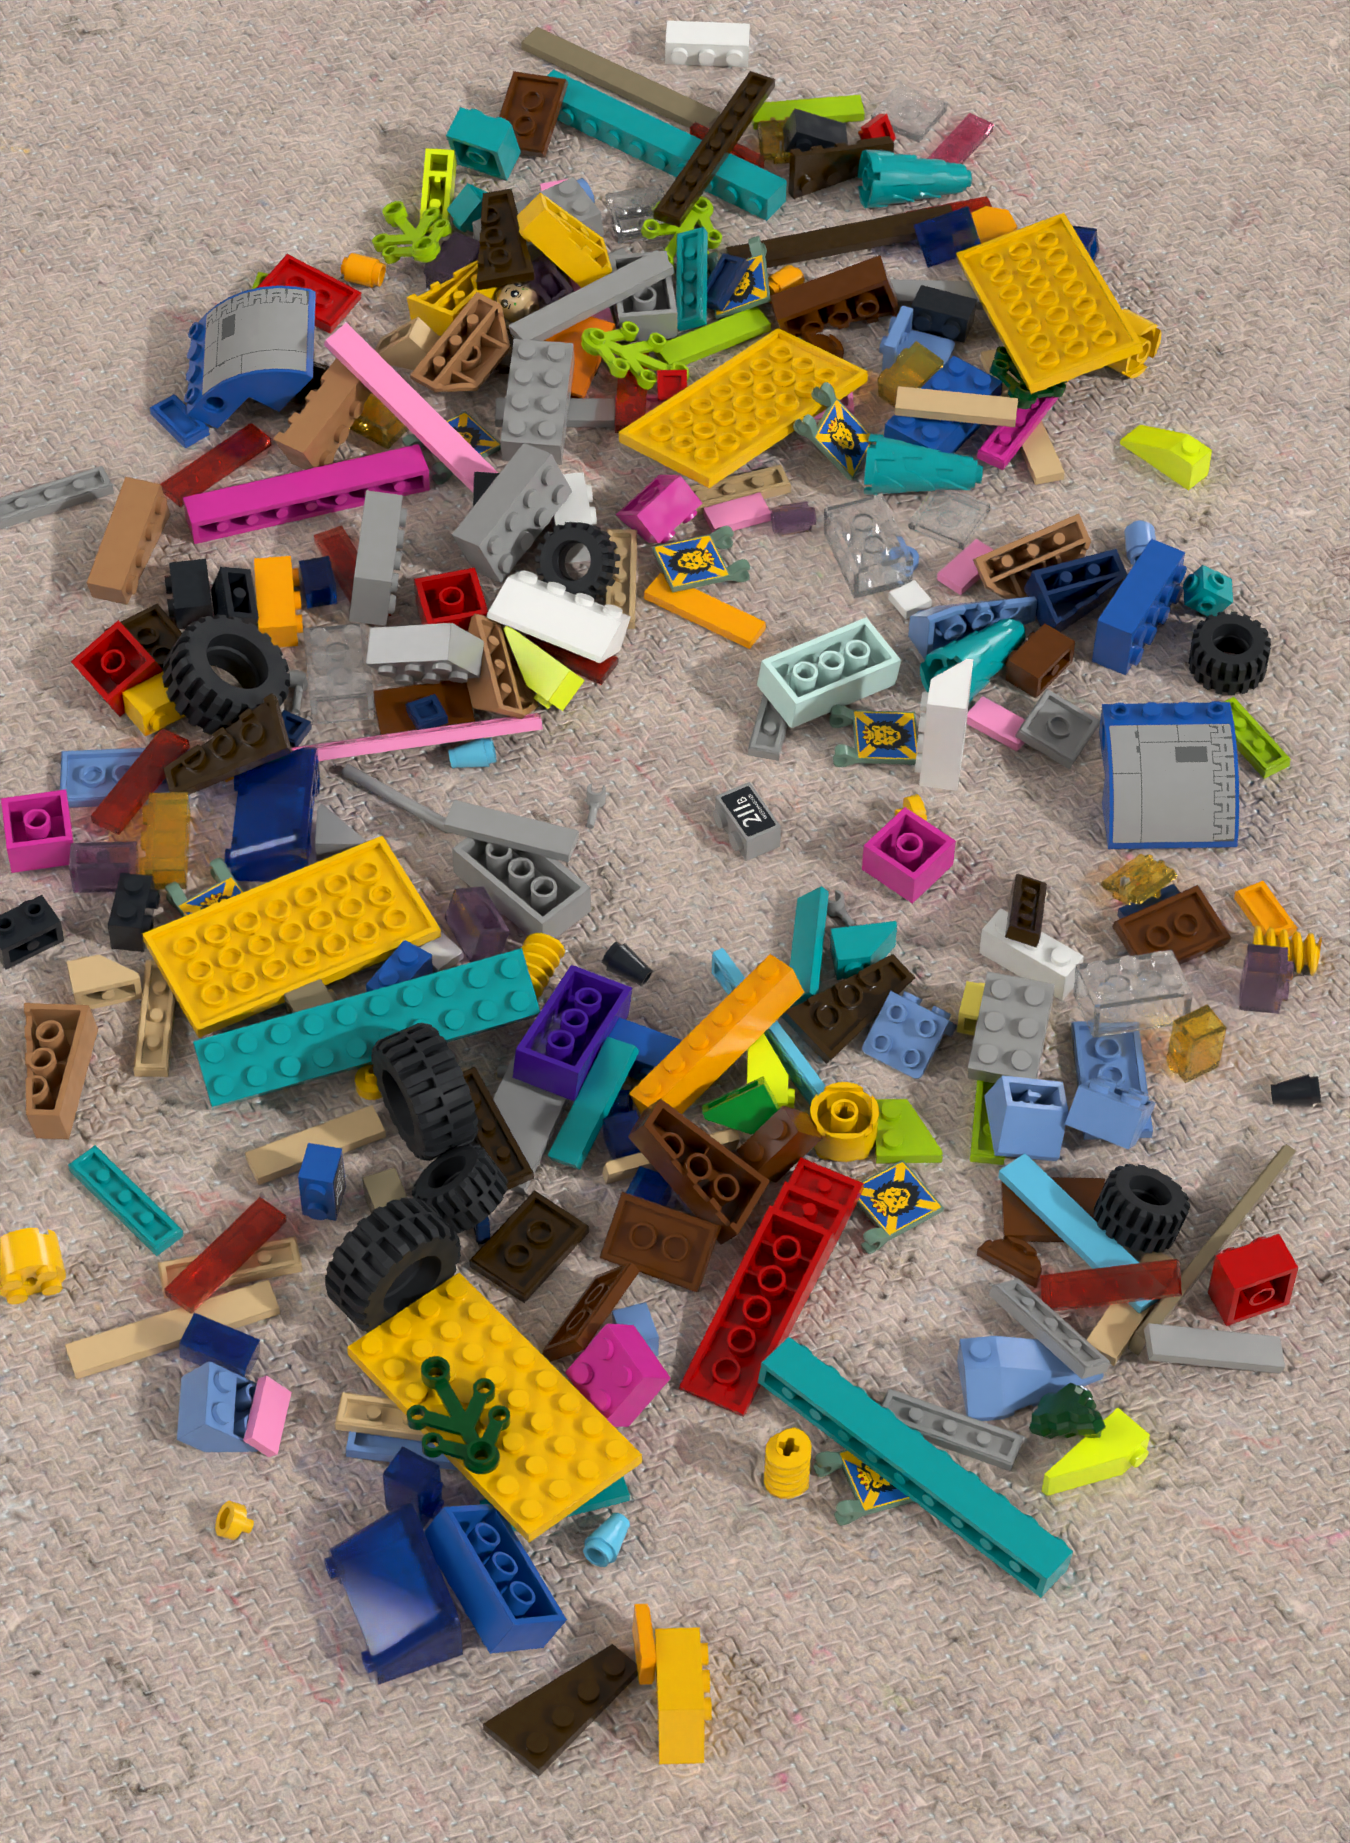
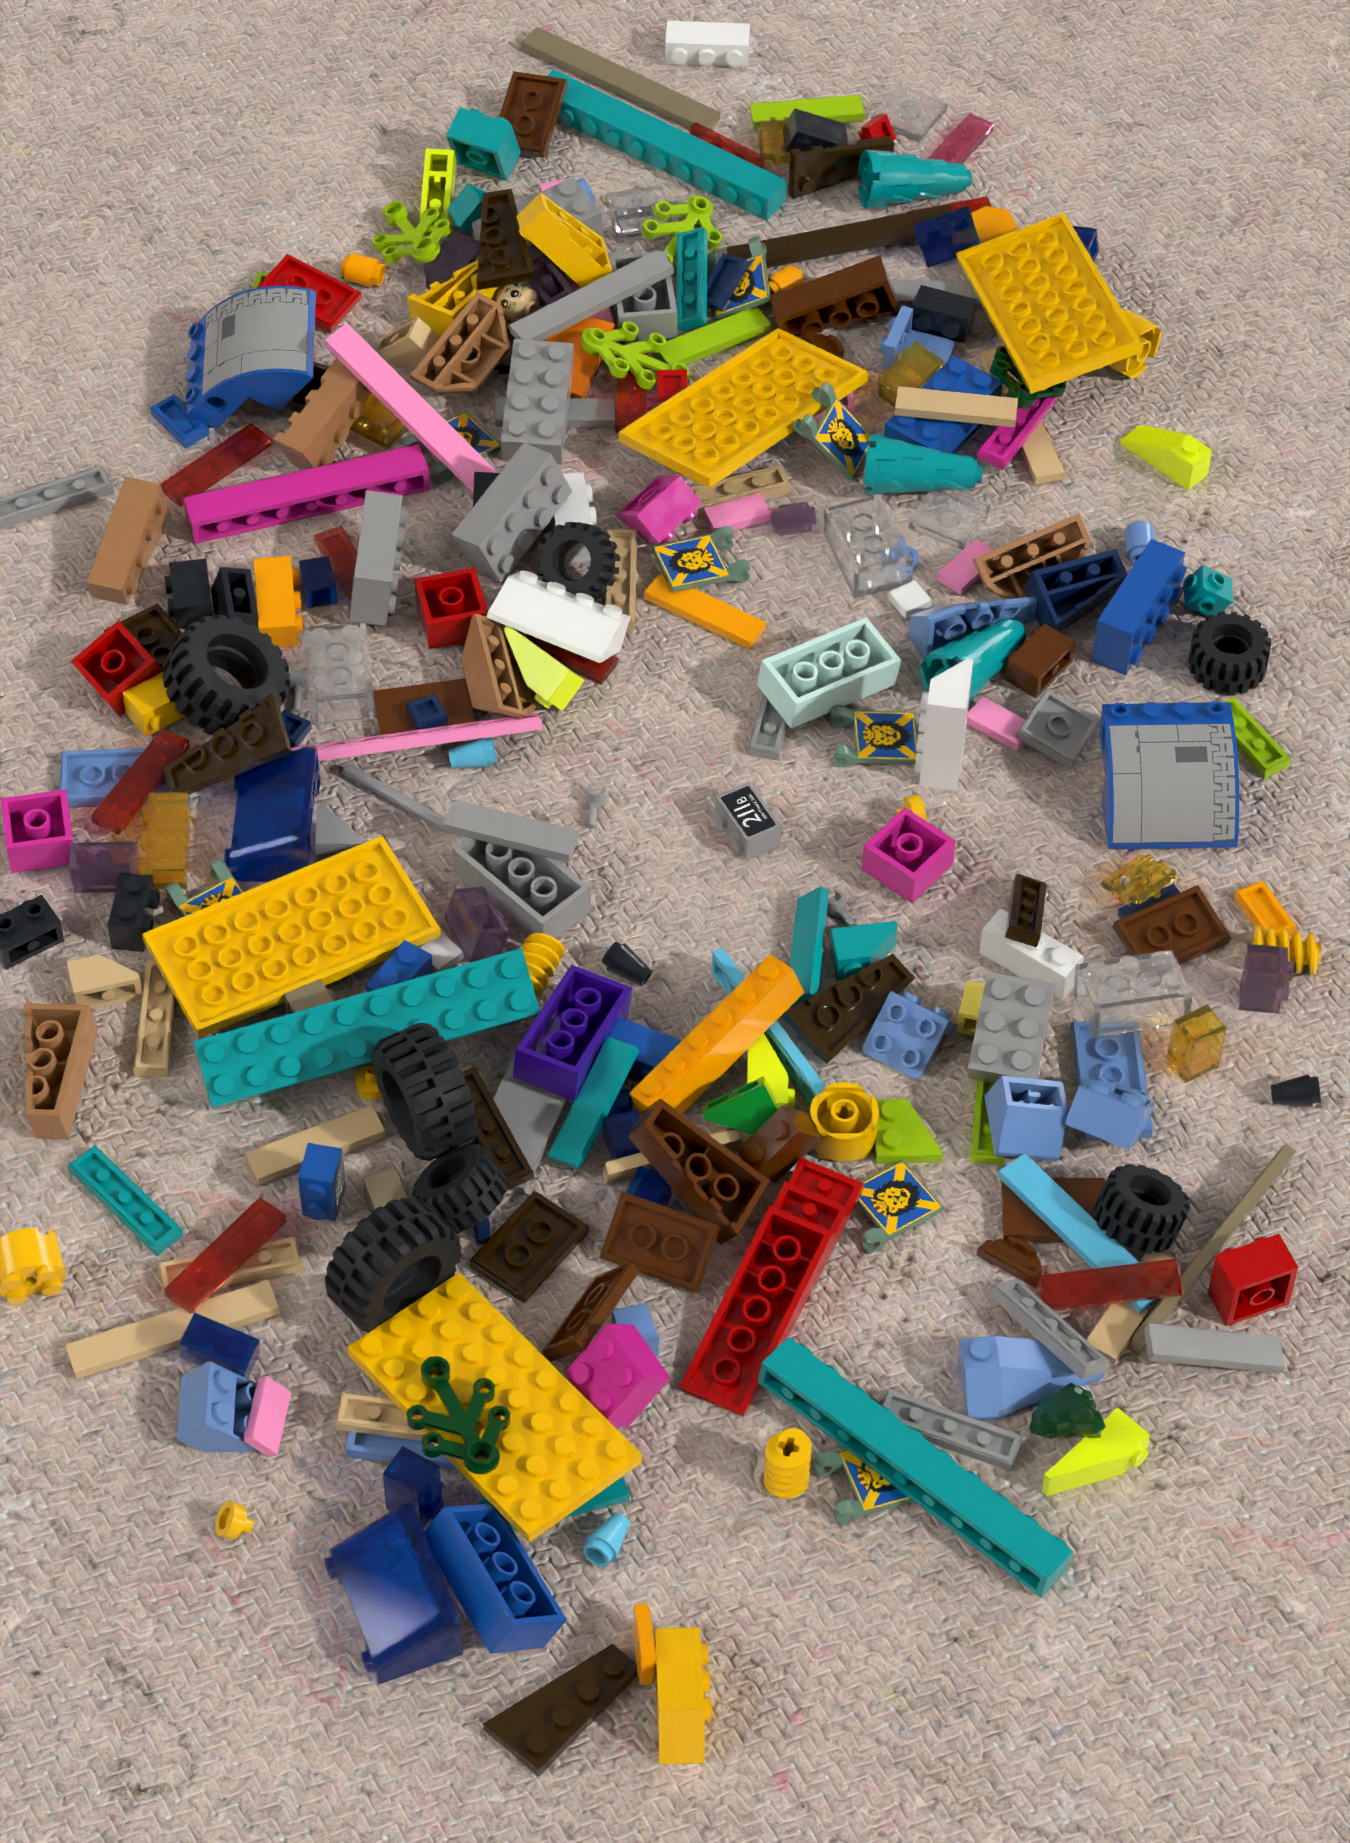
(425, 653): light grey brick -> none
(714, 149): dark brown tile -> none

